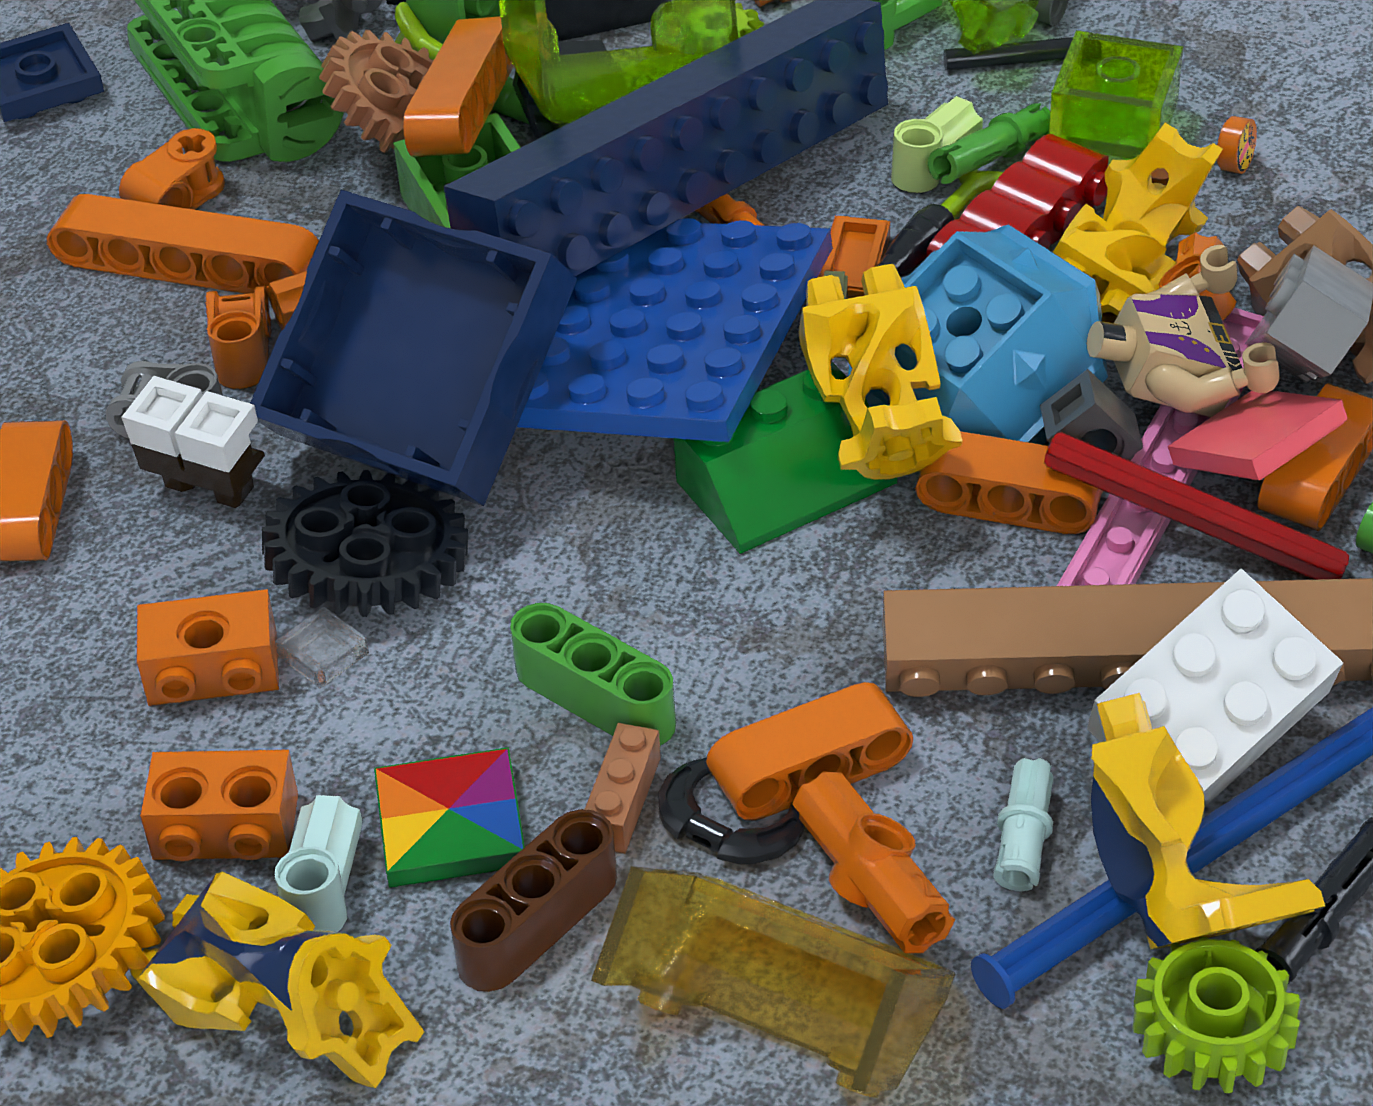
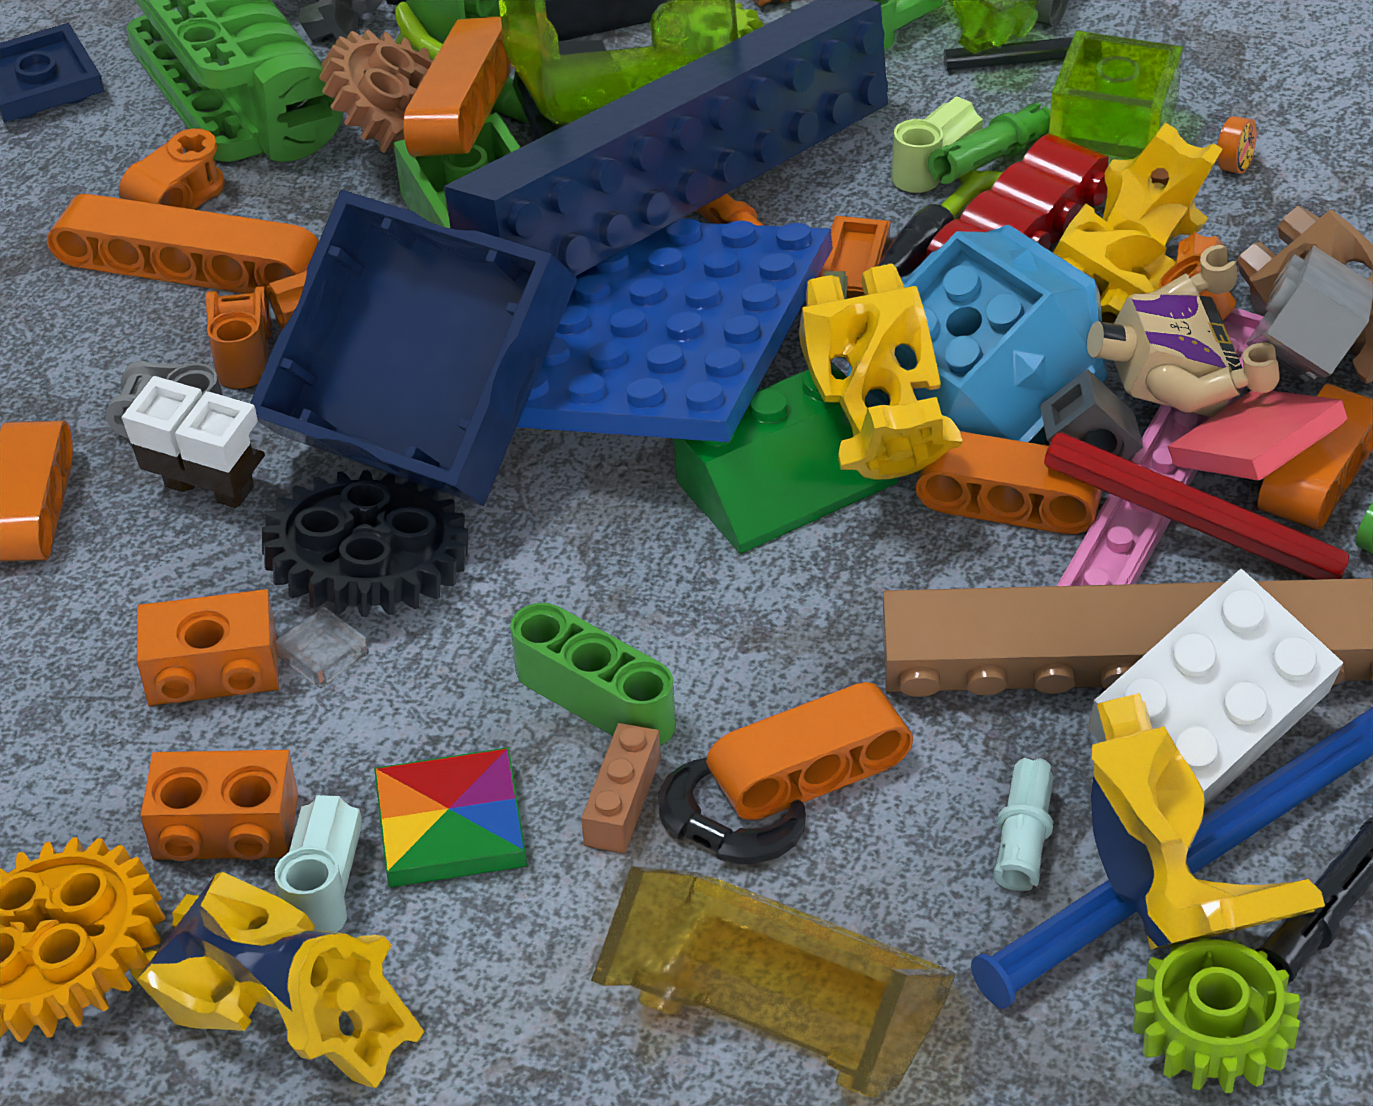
(534, 900): reddish brown beam -> none
(873, 862): orange piece -> none

